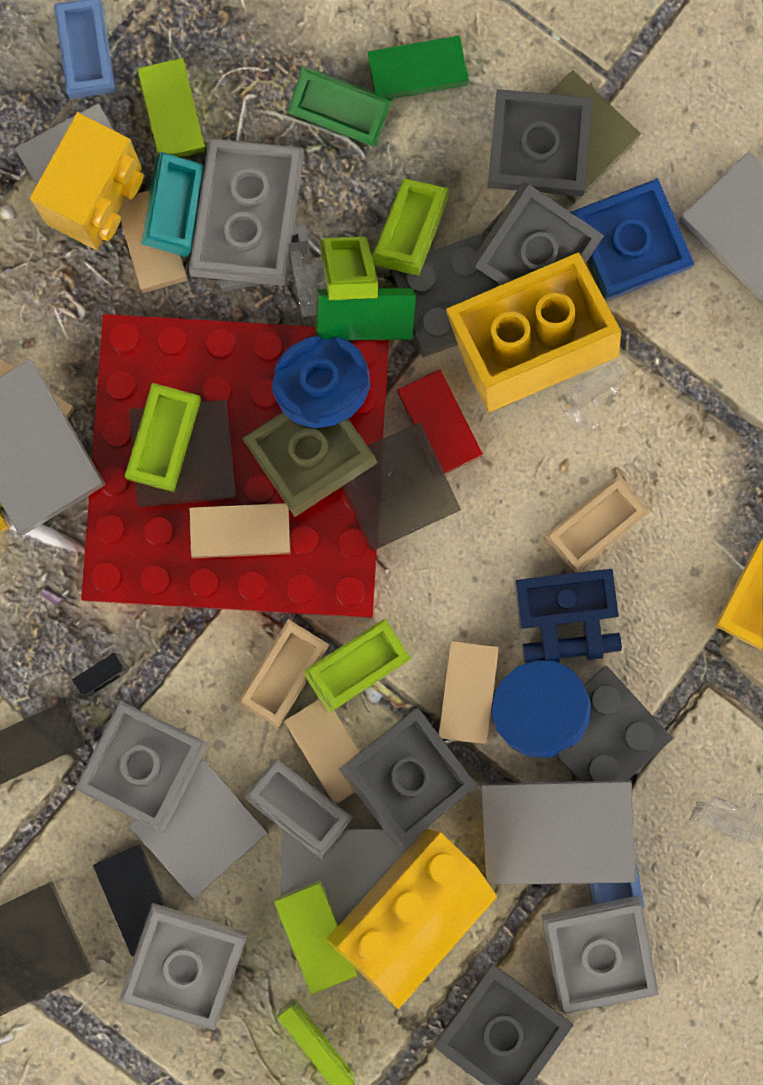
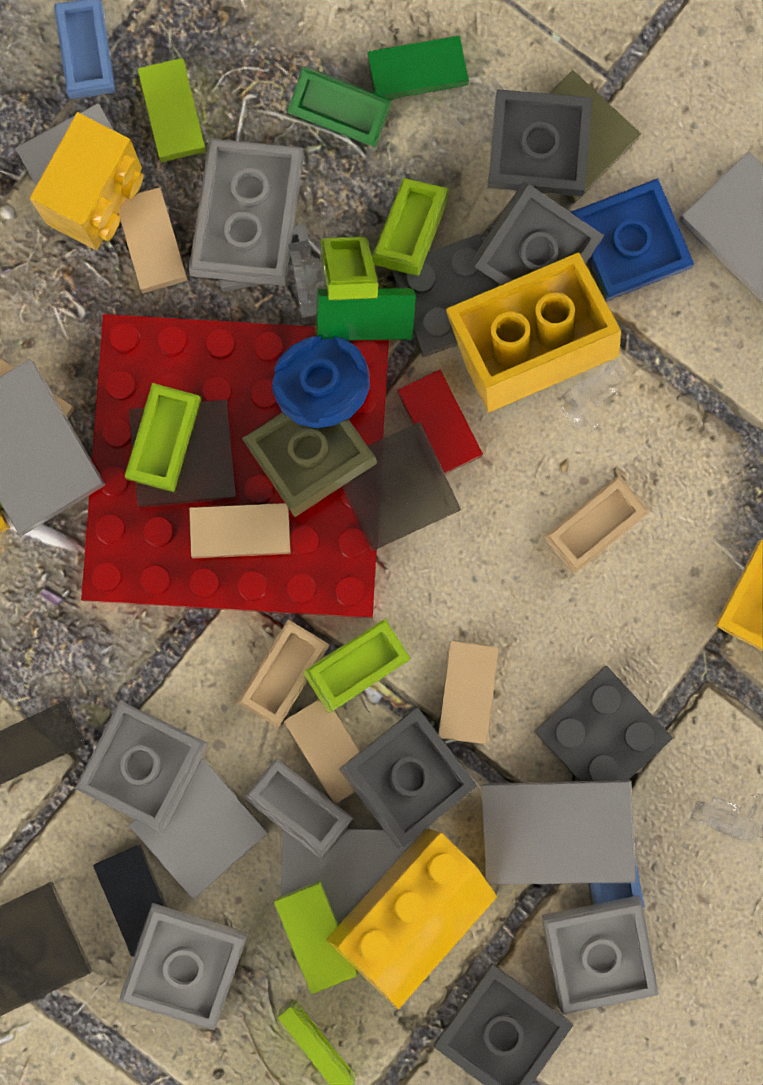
(101, 674): black tile -> none
(173, 204): teal tile -> none
(541, 708): blue tile -> none
(568, 600): dark blue plate -> none

